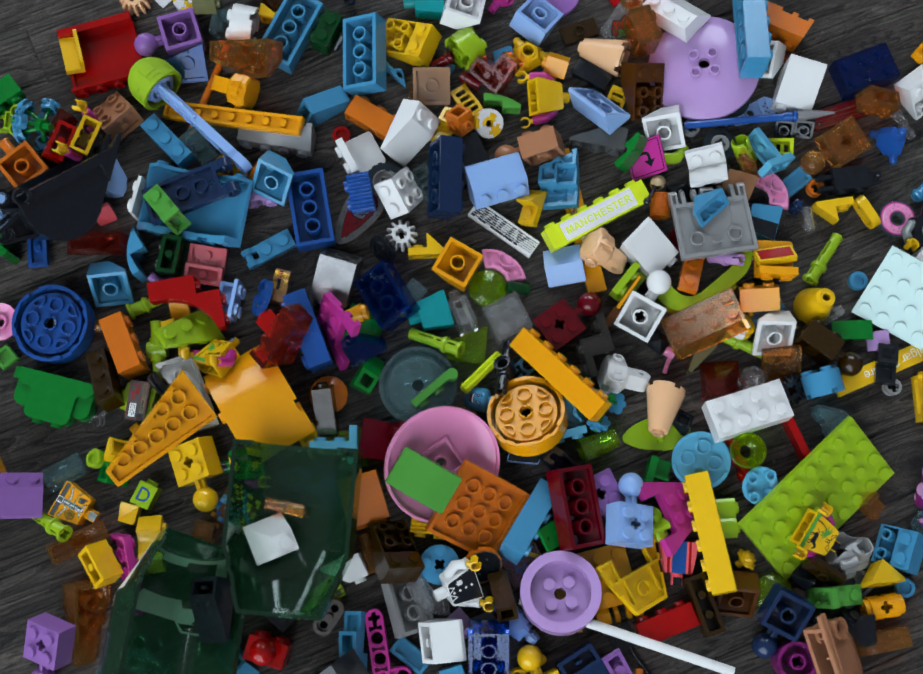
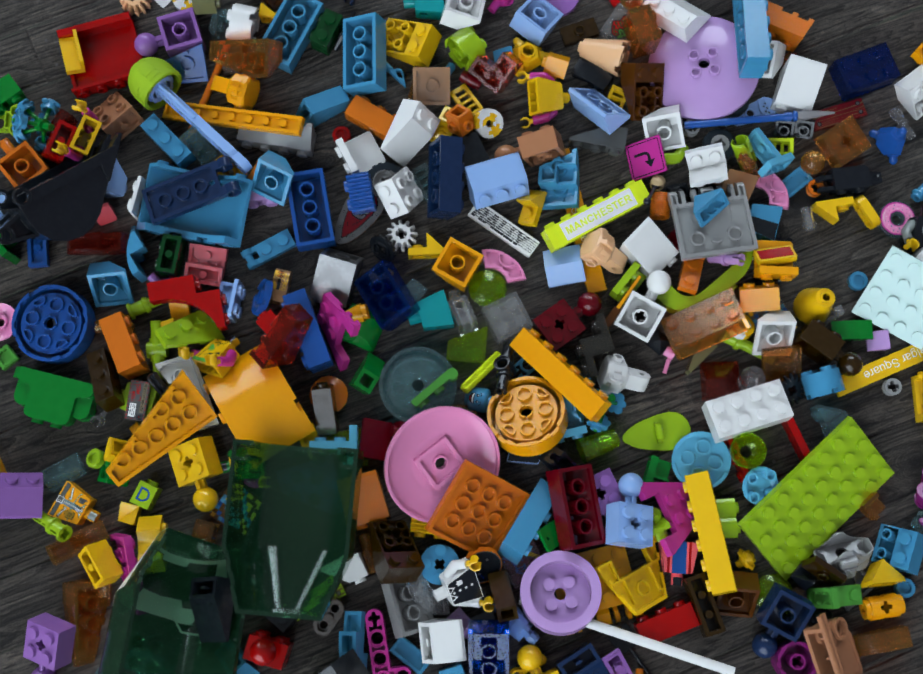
(166, 209): bright green bracket -> none
(270, 538): white slope -> none
(284, 507): clear orange axle -> none
(362, 347): clear blue slope -> none
(423, 480): bright green slope -> none
(444, 60): dark red pin -> none
(444, 344): lime pin -> none
(508, 105): bright green slope -> none
(520, 288): dark green pin -> none
(634, 149): green slope -> none
(662, 405): light nougat cone -> none
(682, 422): black slope -> none
(795, 206): dark blue piece -> none
(816, 533): torso -> none
(819, 265): lime pin -> none
(860, 627): black slope -> none
(878, 101): clear orange brick -> none
(886, 364): black slope -> none

